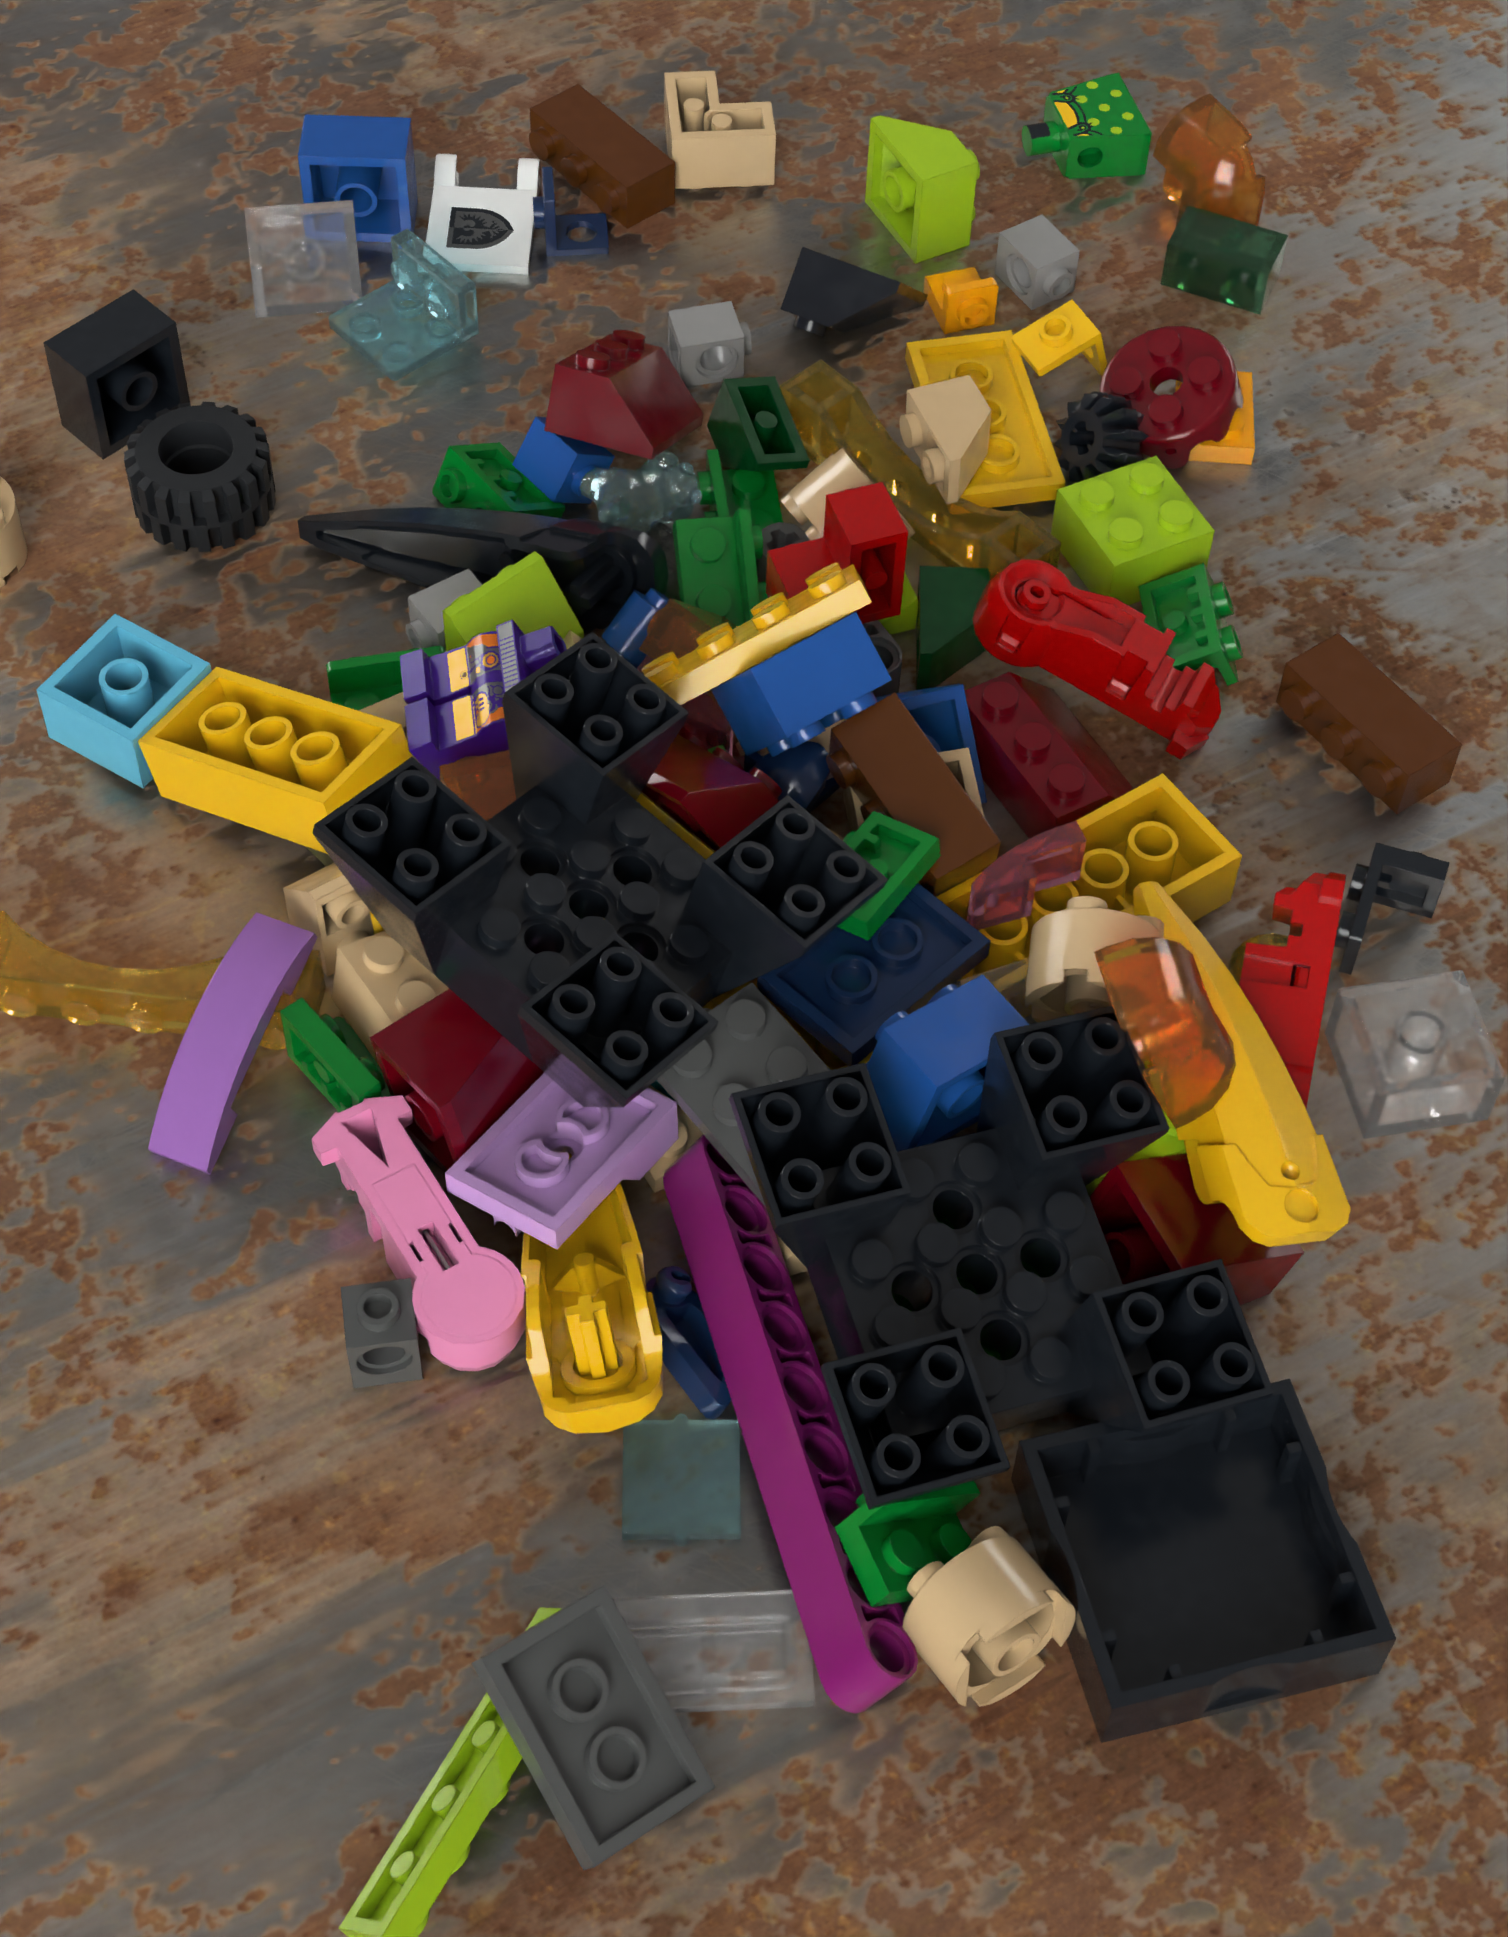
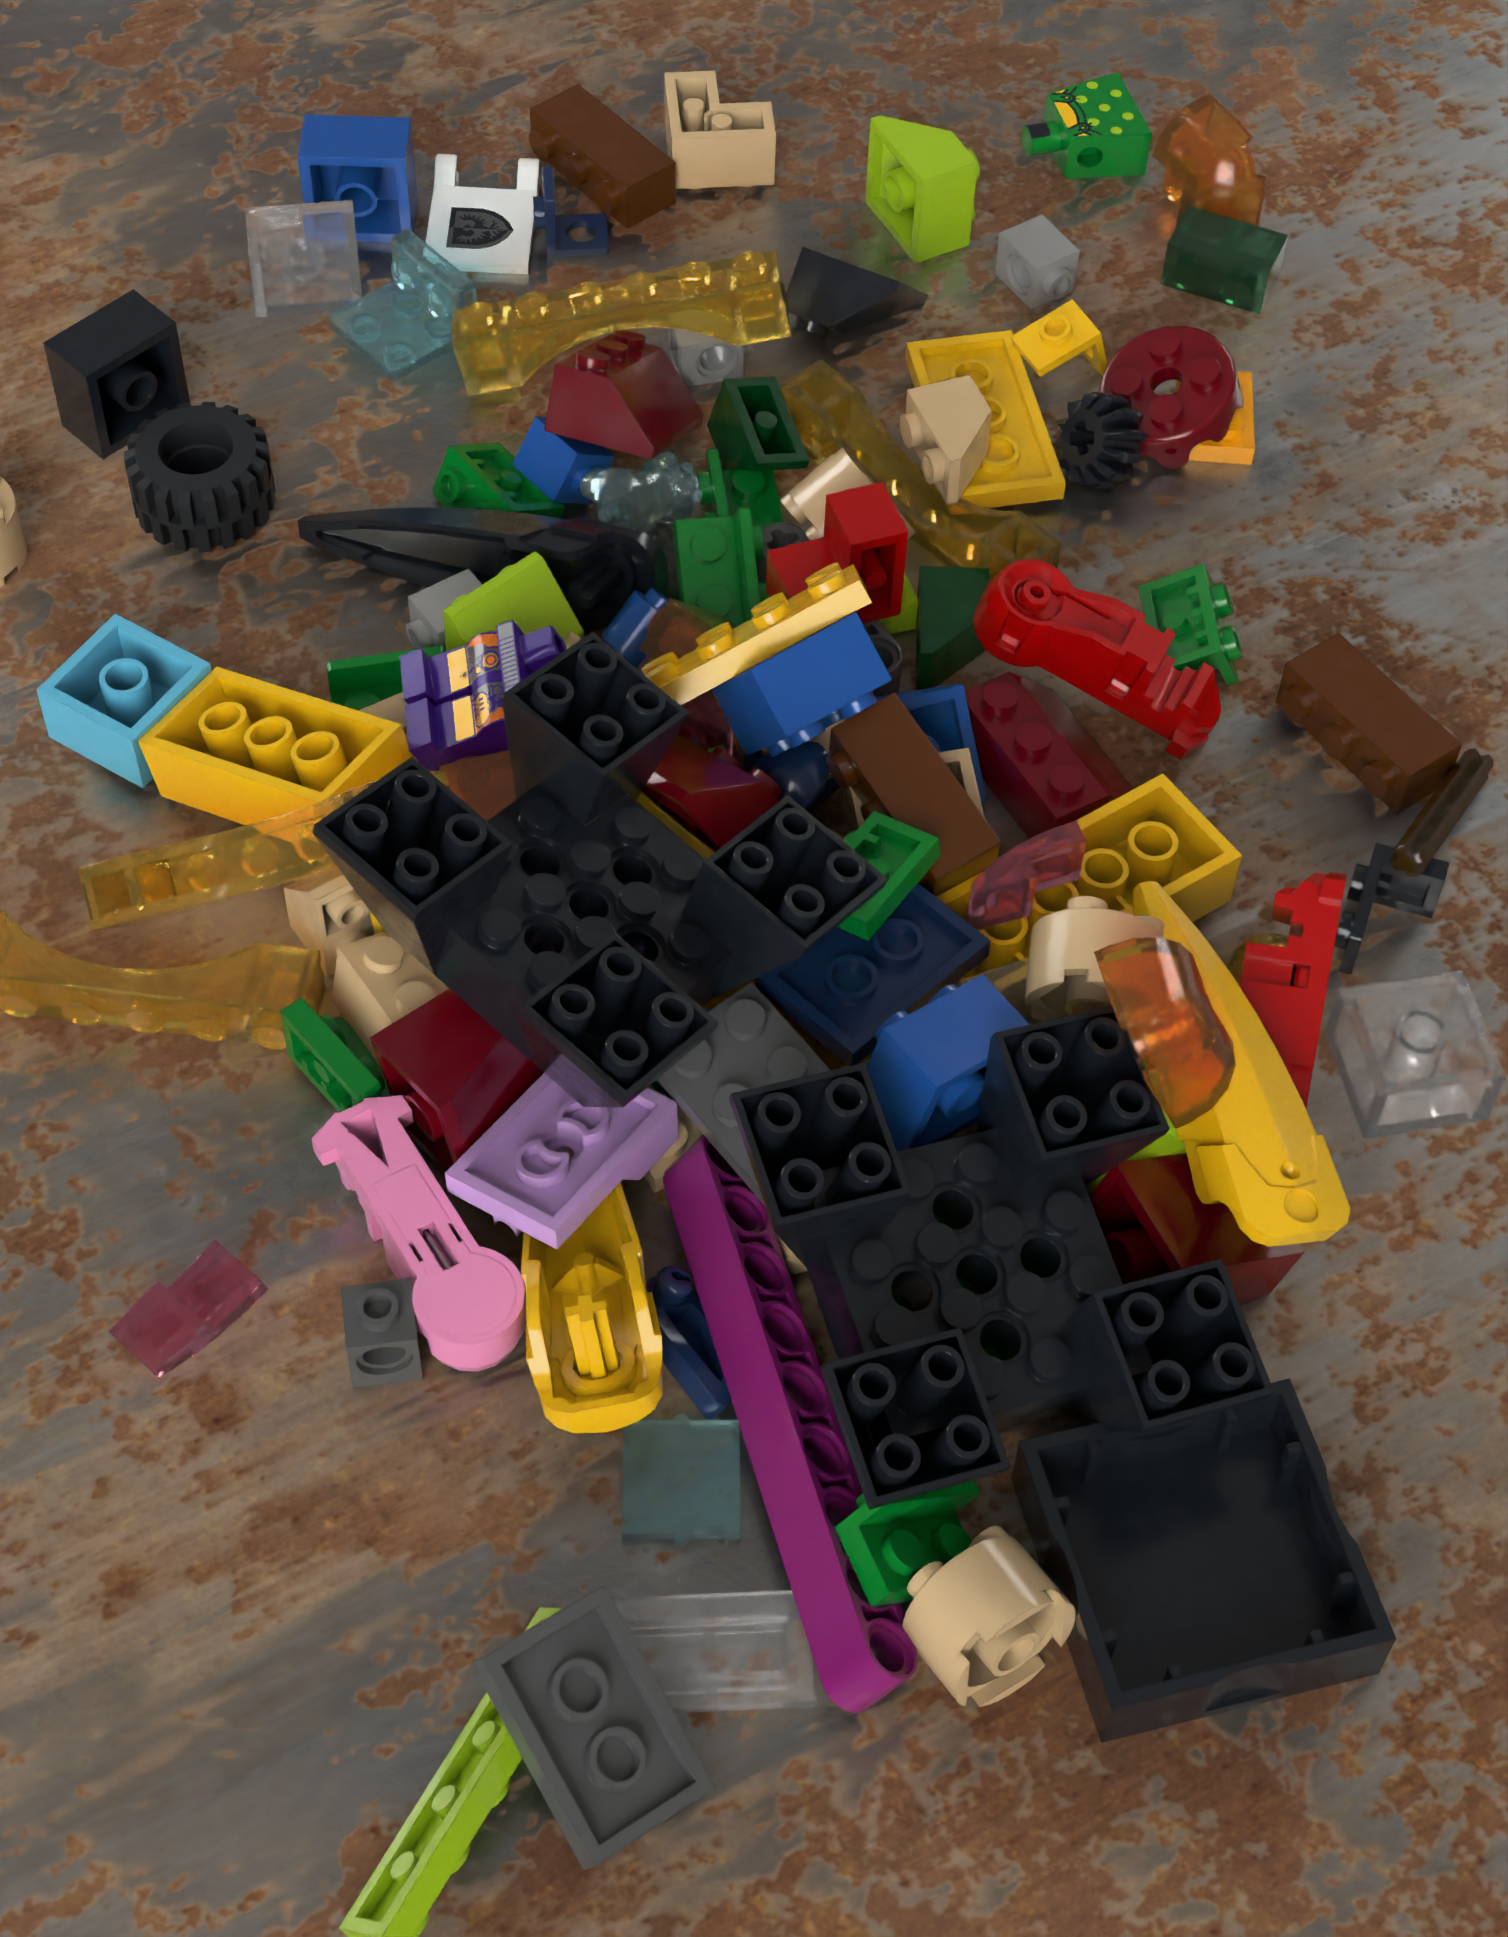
(191, 1313): none -> clear pink slope
(210, 867): none -> clear yellow arch
(223, 1039): medium lavender slope -> none
(728, 299): none -> clear yellow arch
(961, 299): light orange bracket -> none
(1129, 529): lime brick -> none
(1441, 813): none -> dark brown axle

